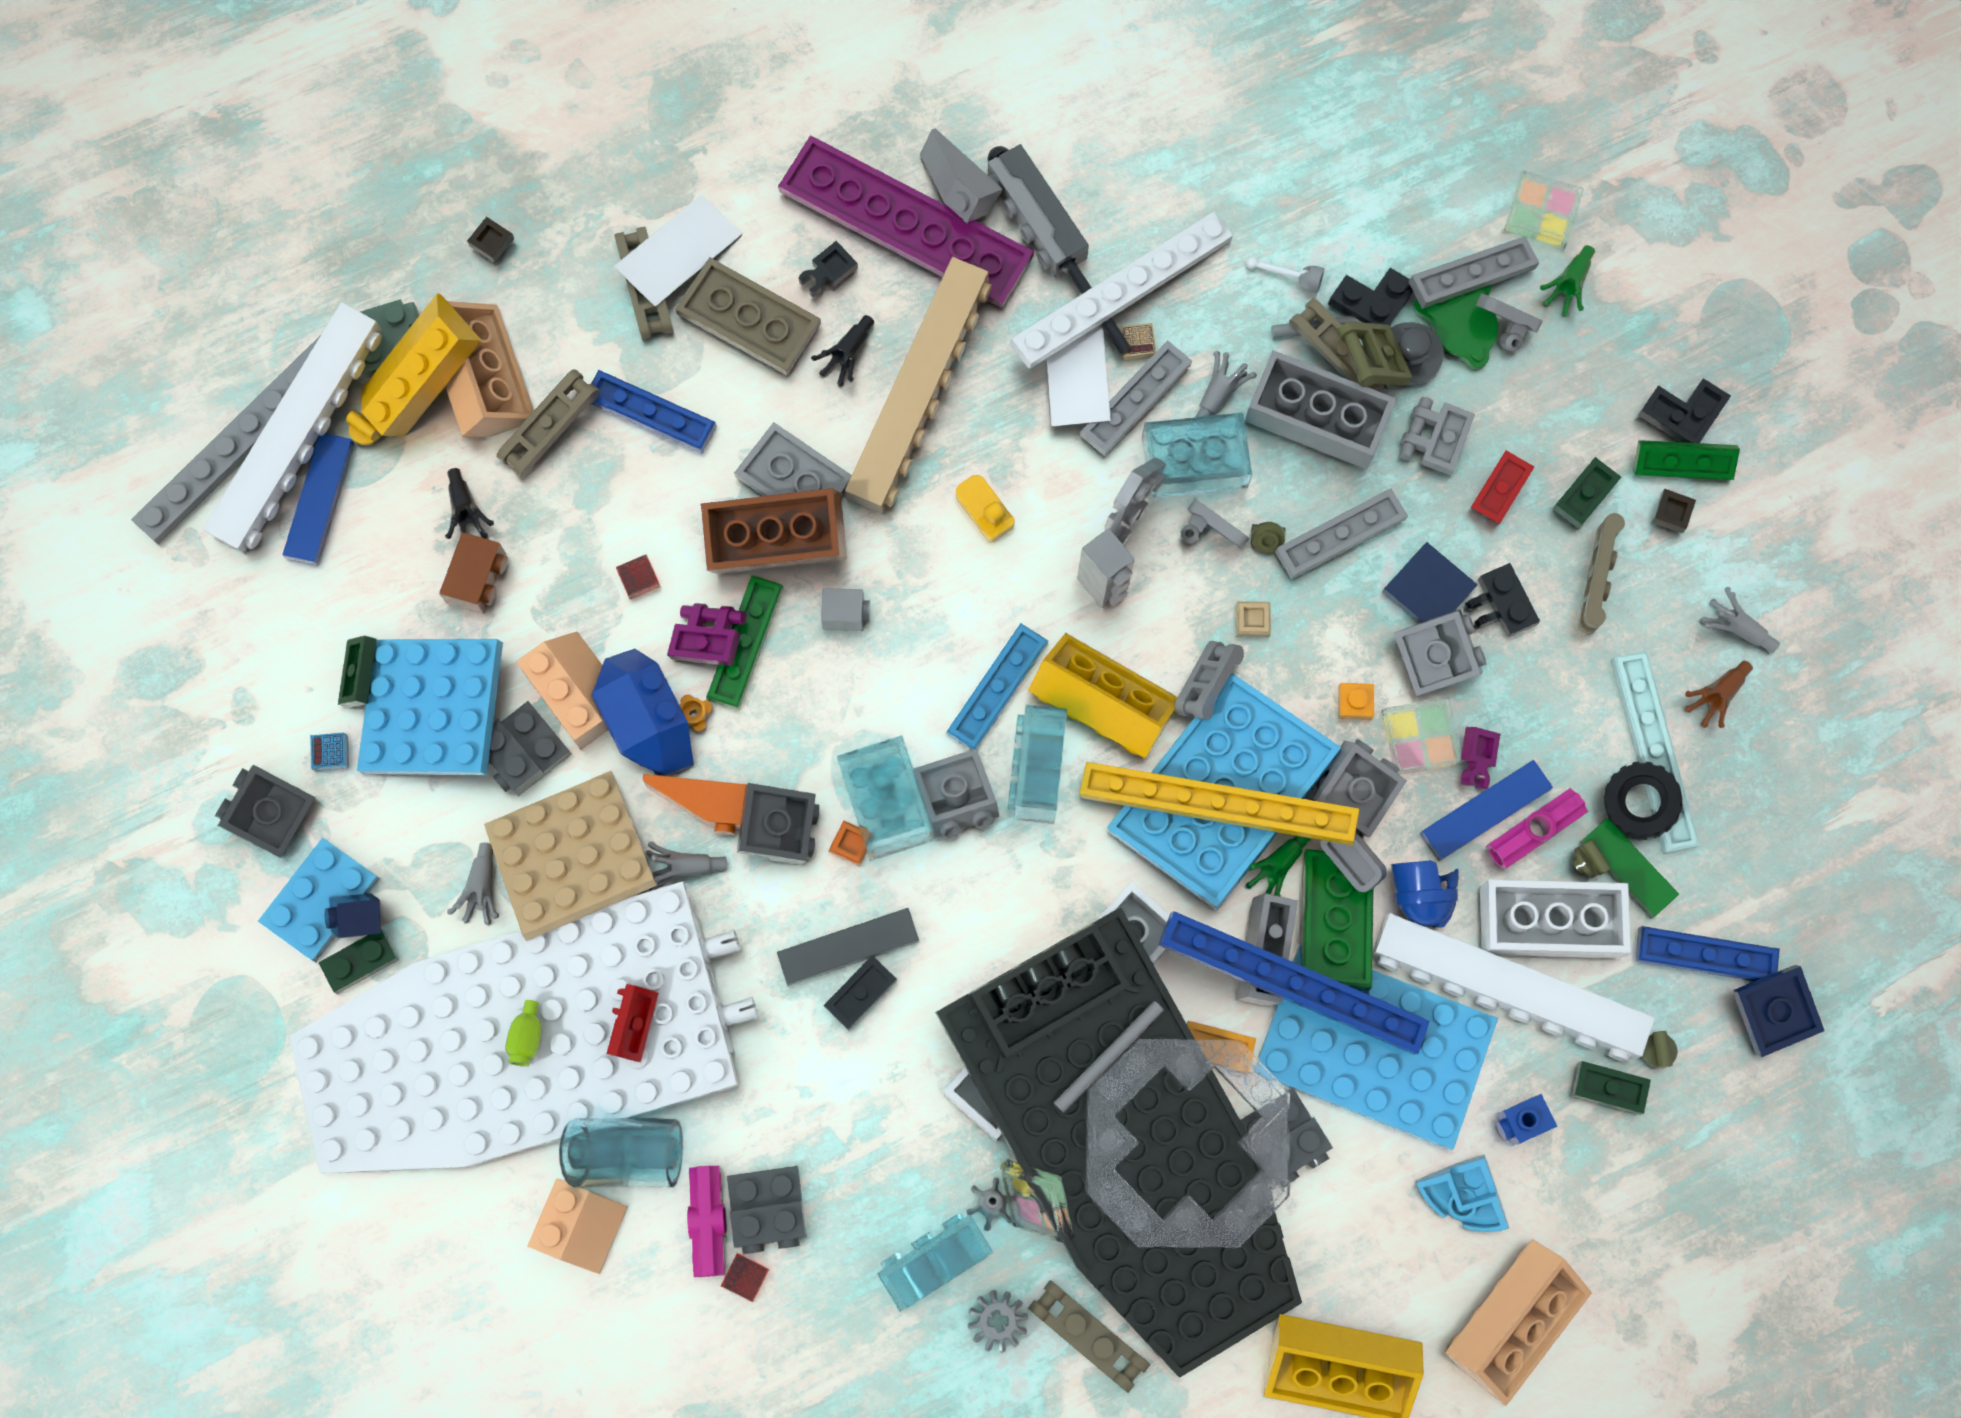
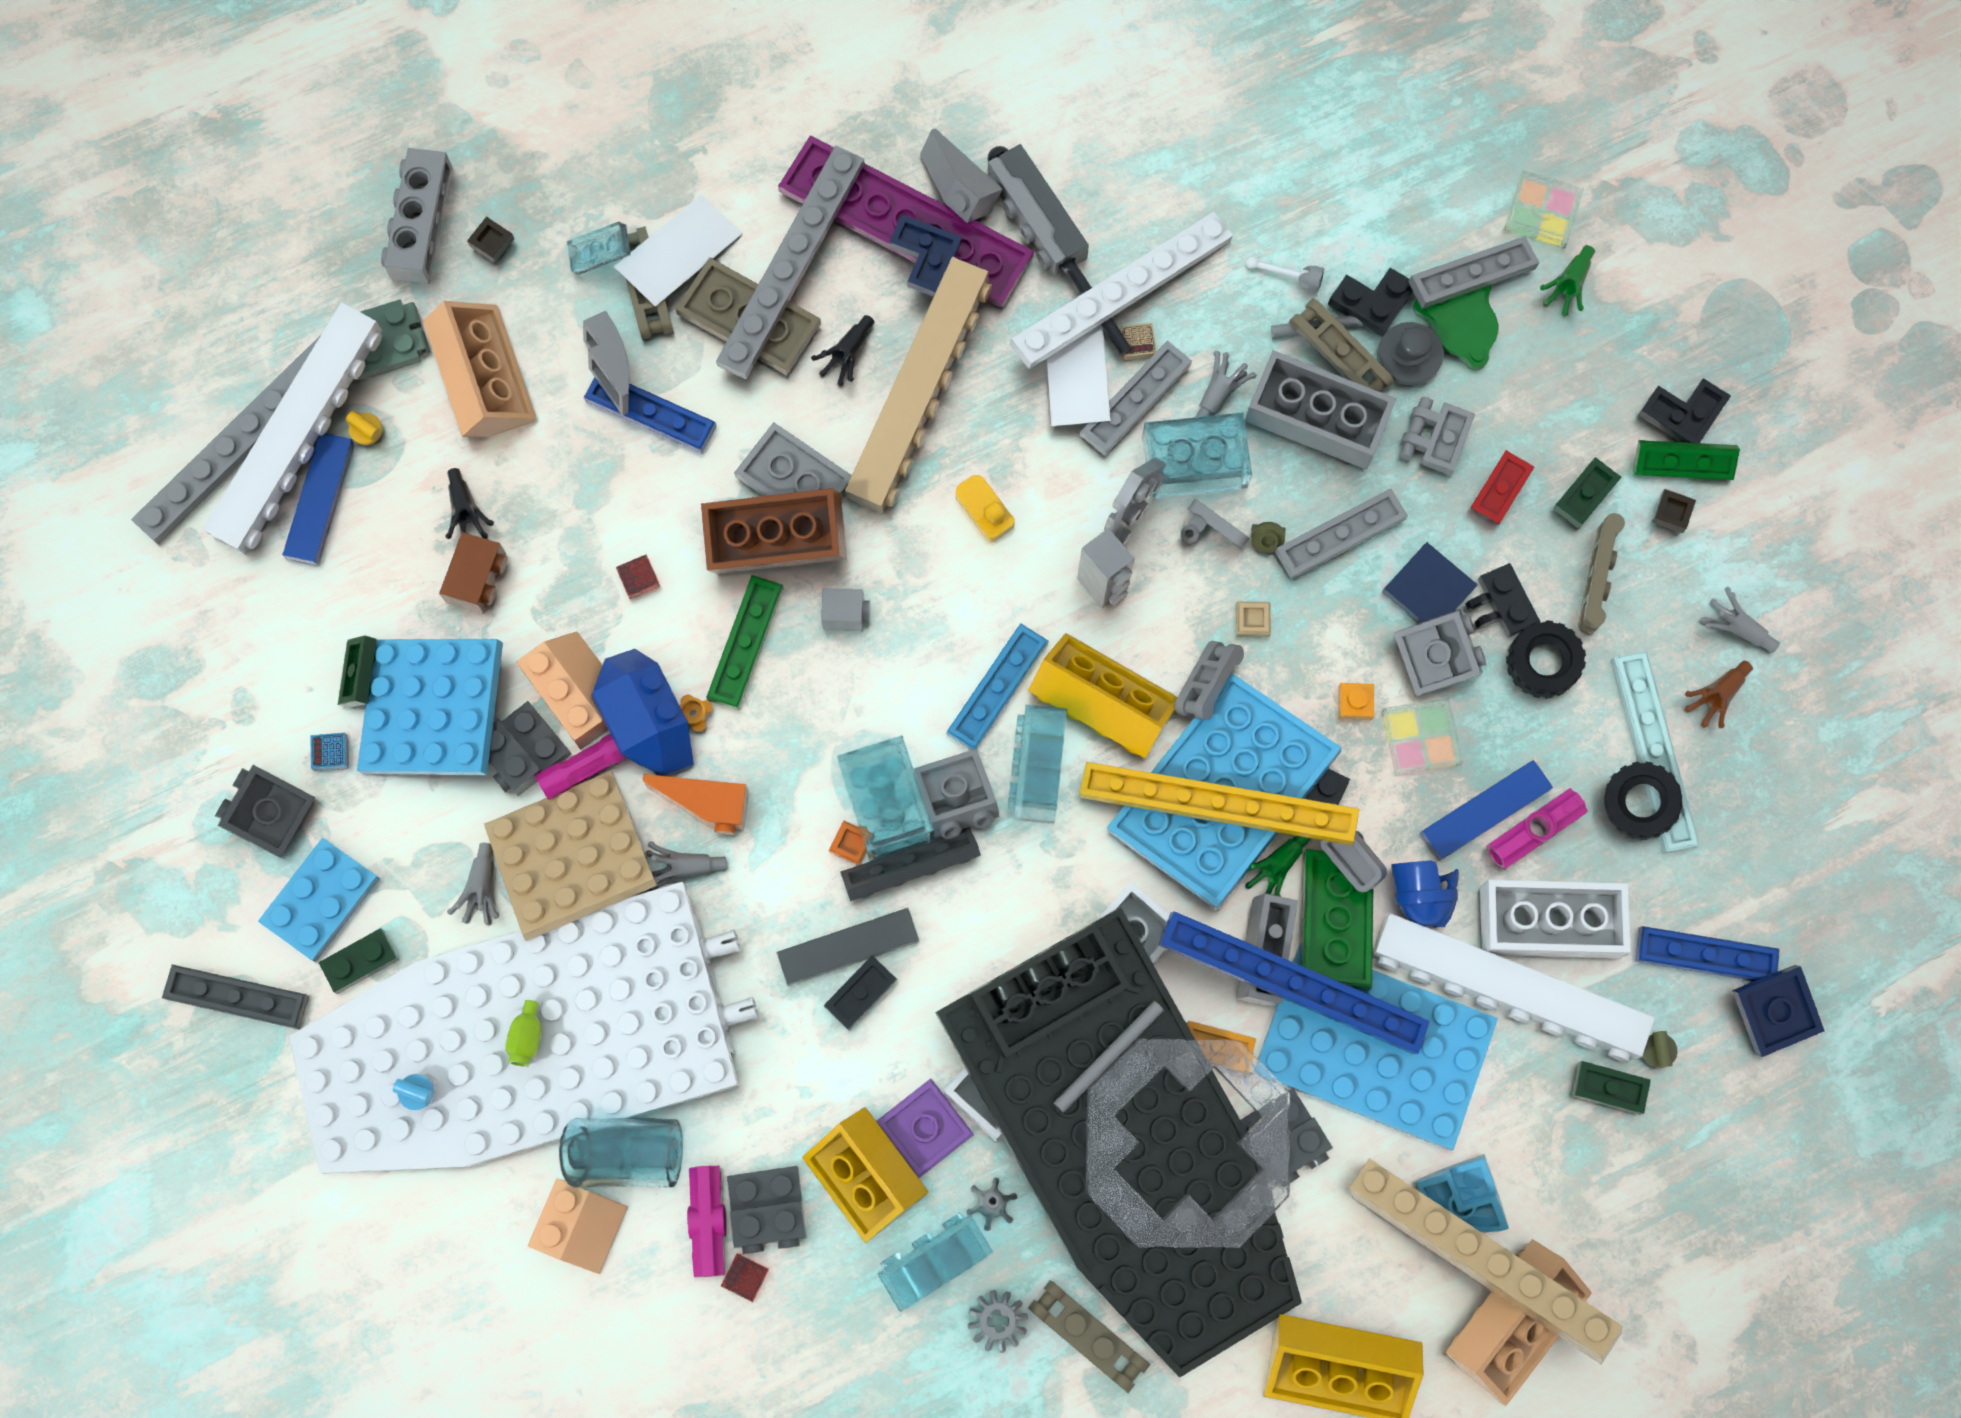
(235, 996): none -> dark grey tile
(353, 915): dark blue brick -> none
(414, 1091): none -> medium azure plate
(416, 262): none -> light grey brick
(418, 368): yellow slope -> none
(547, 423): dark tan plate -> none
(579, 767): none -> dark pink axle
(598, 248): none -> clear light blue plate
(608, 358): none -> light grey slope
(632, 1023): red plate -> none
(706, 644): magenta plate -> none
(777, 824): dark grey plate -> none
(790, 262): none -> light grey plate
(830, 266): black plate -> none
(865, 1174): none -> yellow slope
(909, 864): none -> dark grey plate
(925, 1128): none -> medium lavender tile
(932, 249): none -> dark blue plate
(1028, 1209): clear tile -> none
(1362, 783): light grey plate -> none
(1382, 349): olive plate -> none
(1480, 752): magenta plate -> none
(1486, 1261): none -> tan brick
(1518, 324): light grey piece -> none
(1525, 1120): blue brick -> none
(1546, 685): none -> black tyre
(1590, 859): olive plate -> none
(1631, 867): green tile -> none

